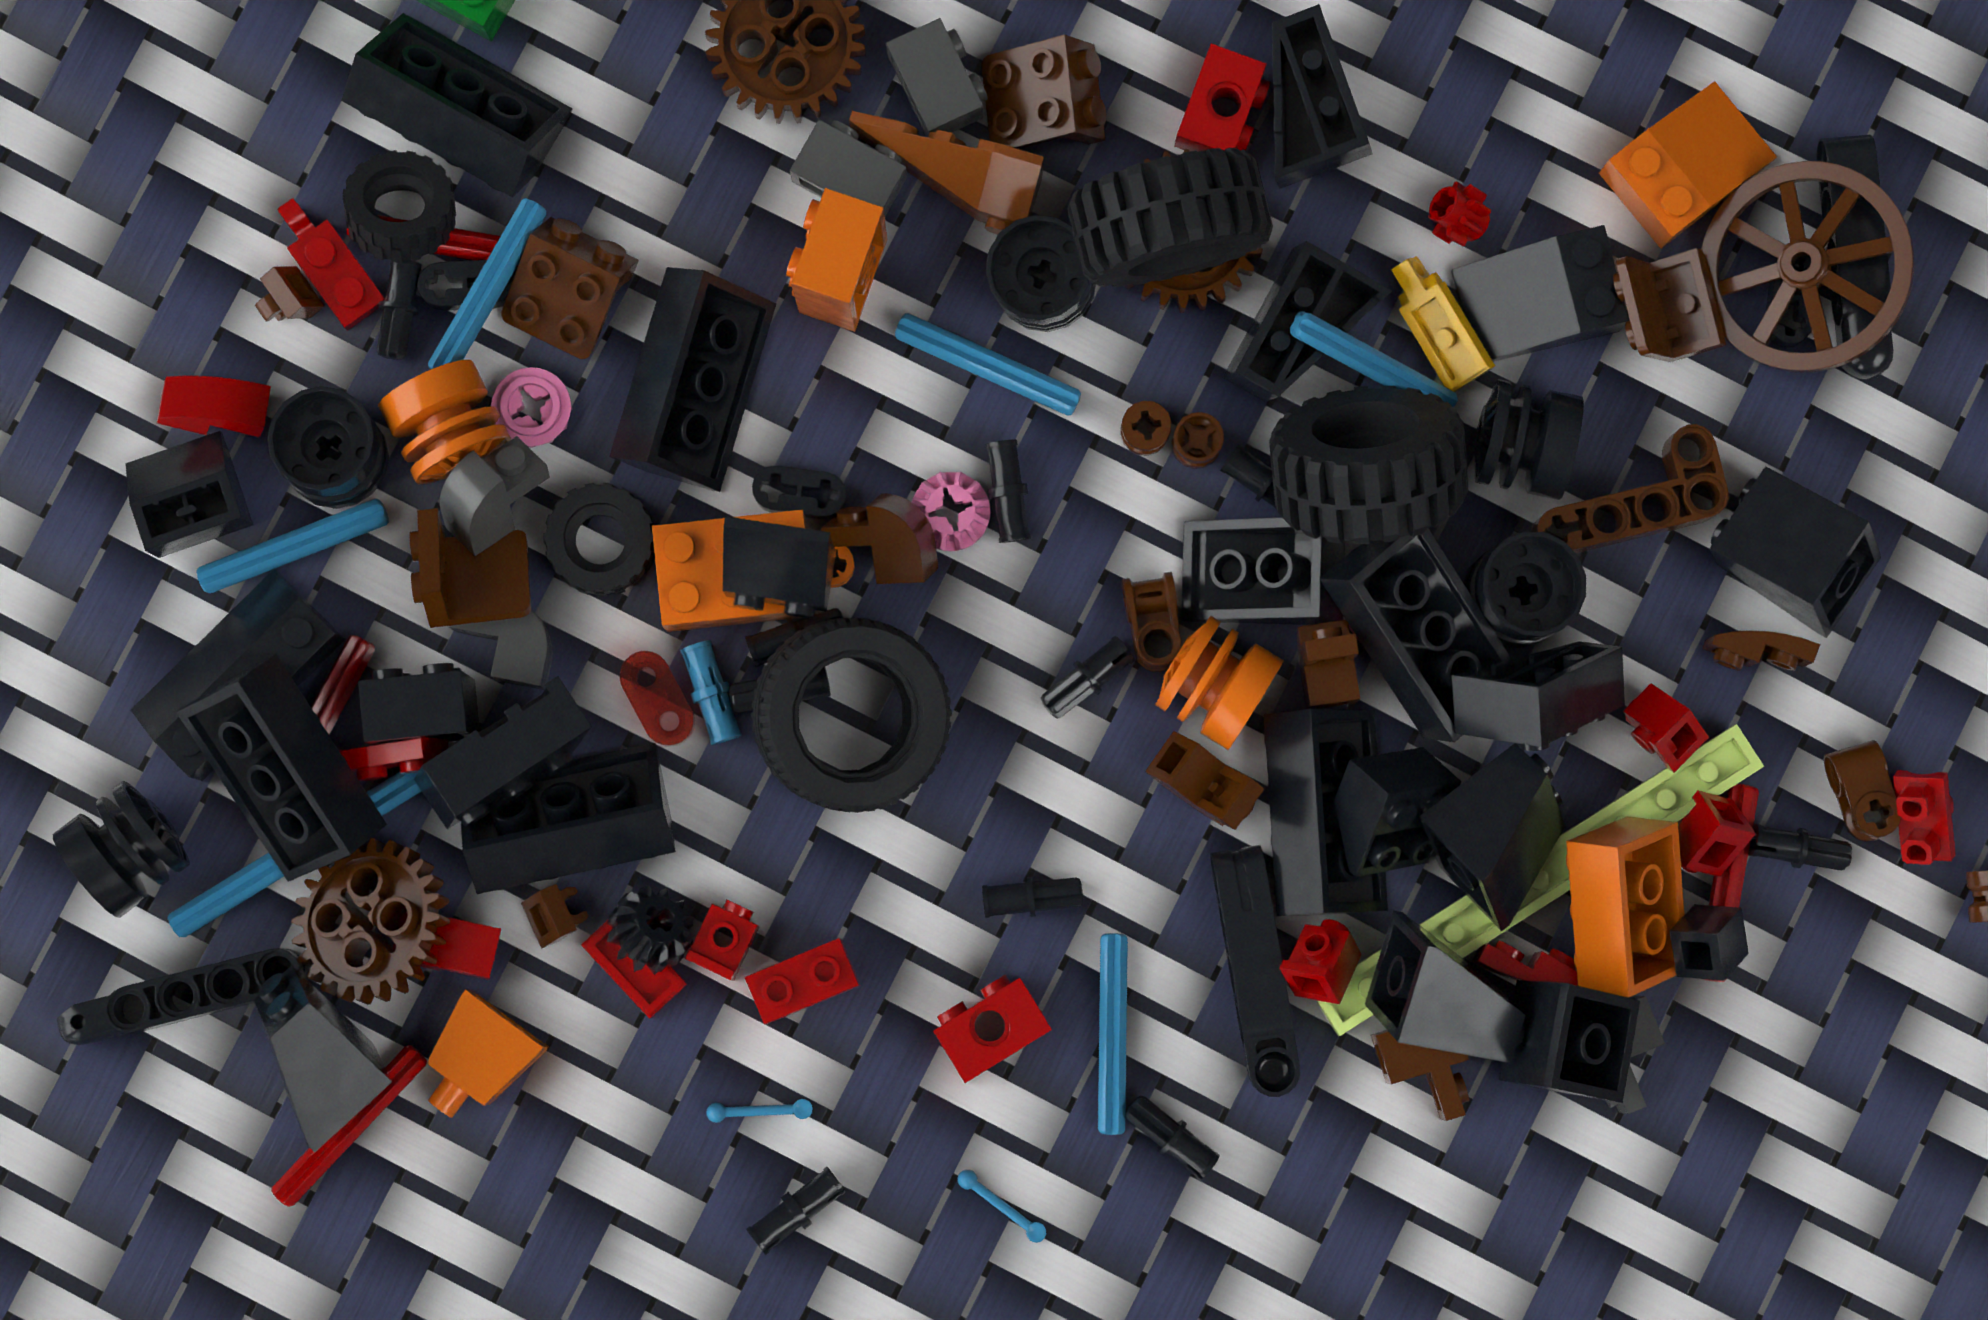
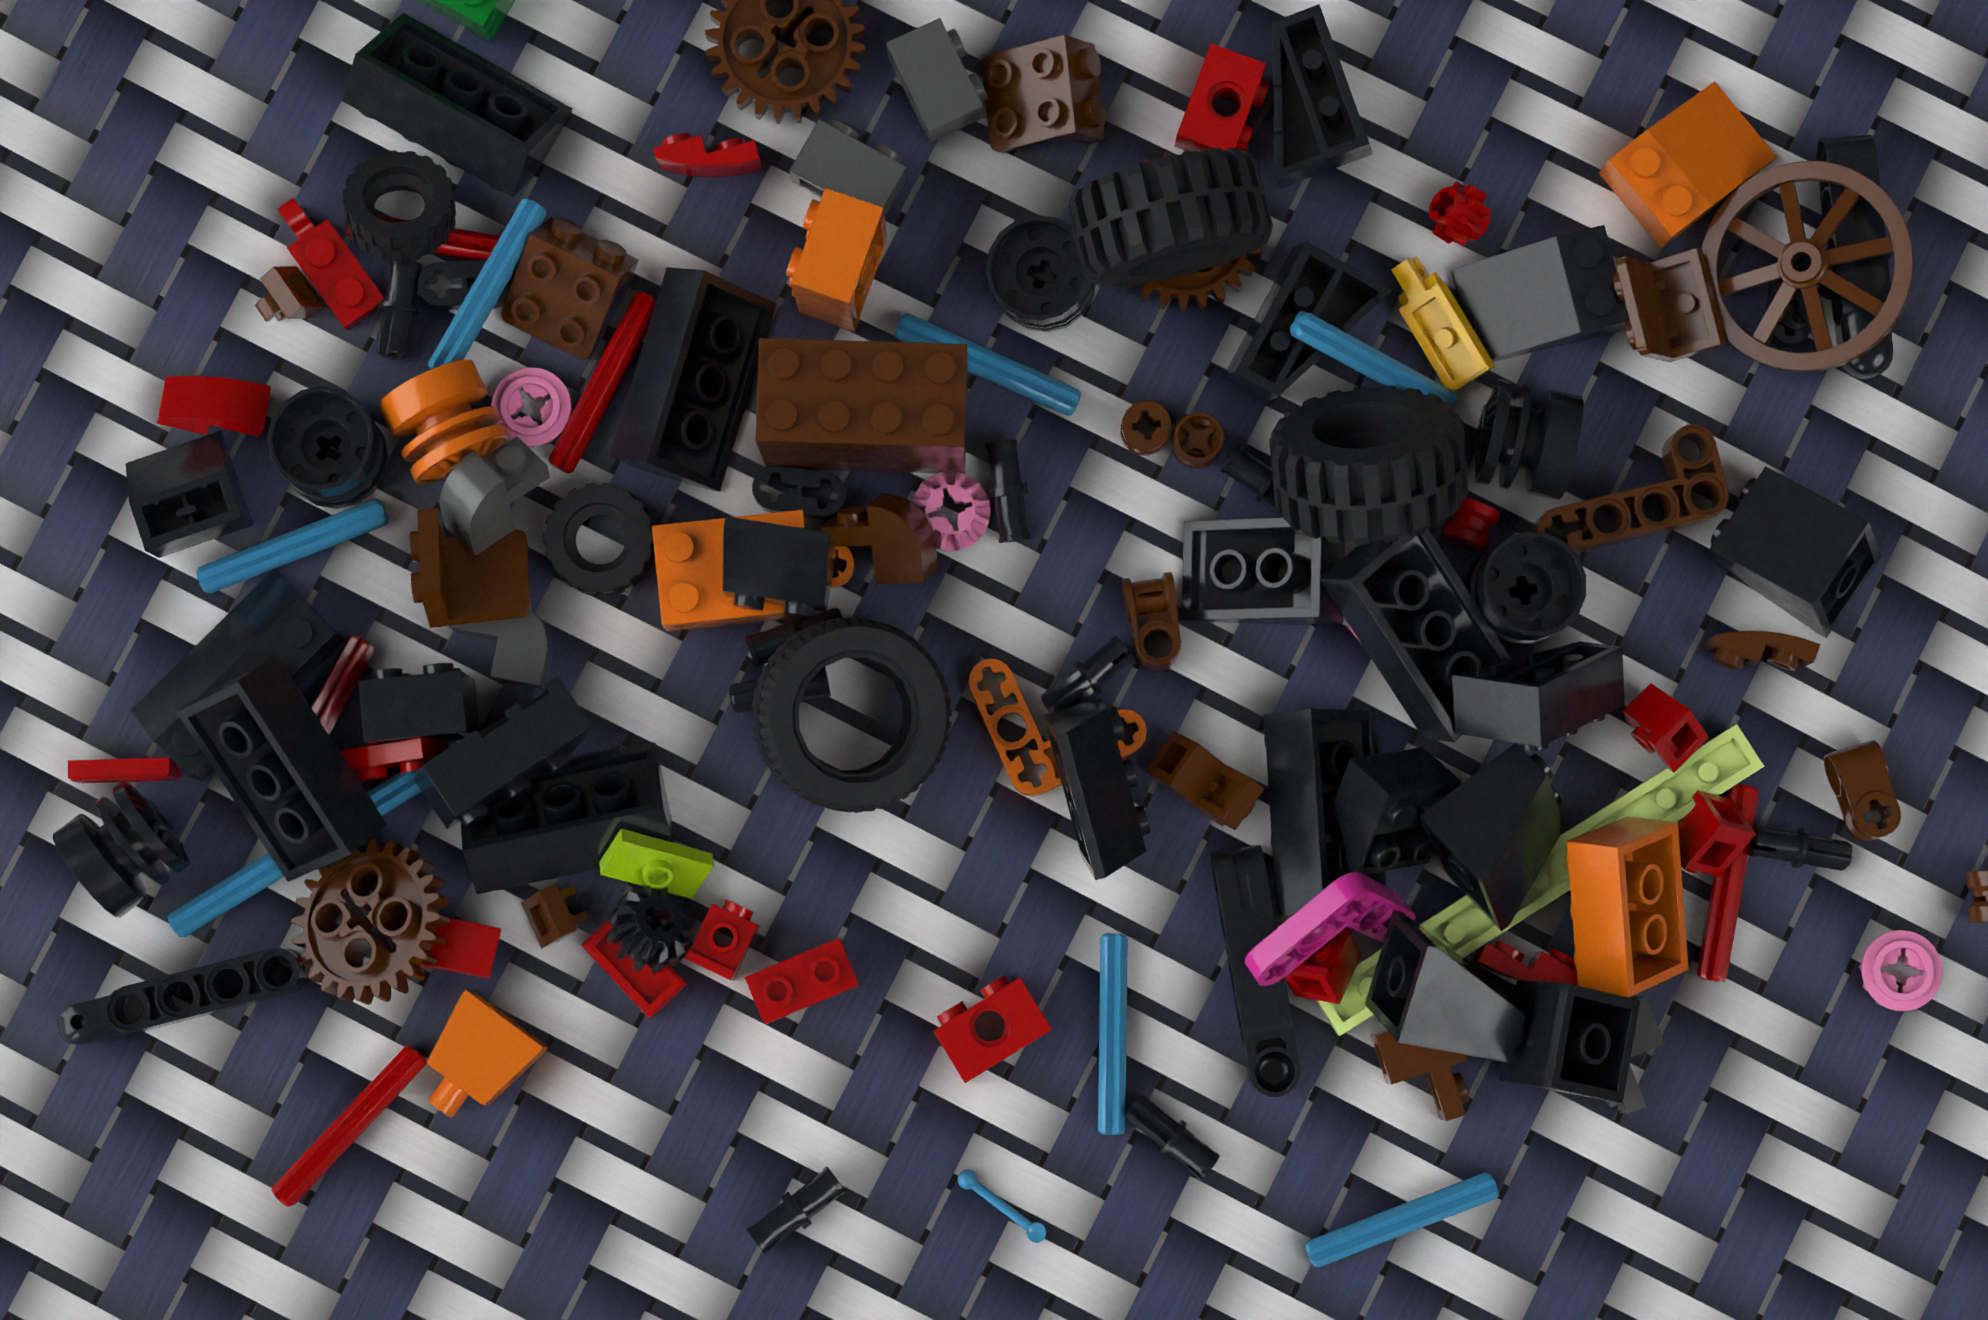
(123, 770): none -> red tile
(320, 1055): black slope -> none
(603, 383): none -> red axle
(656, 863): none -> lime plate
(658, 699): clear red plate -> none
(688, 157): none -> red slope
(710, 692): dark azure pin -> none
(801, 1109): dark azure hinge -> none
(862, 405): none -> reddish brown brick
(986, 181): dark orange wedge -> none
(1032, 896): black axle -> none
(1044, 755): none -> orange beam
(1097, 785): none -> black slope
(1218, 682): orange wheel -> none
(1328, 664): reddish brown brick -> none
(1347, 901): none -> dark pink beam
(1402, 1219): none -> dark azure axle
(1471, 525): none -> red wheel
(1709, 942): black brick -> none
(1918, 954): none -> bright pink gear
(1925, 817): red hips -> none

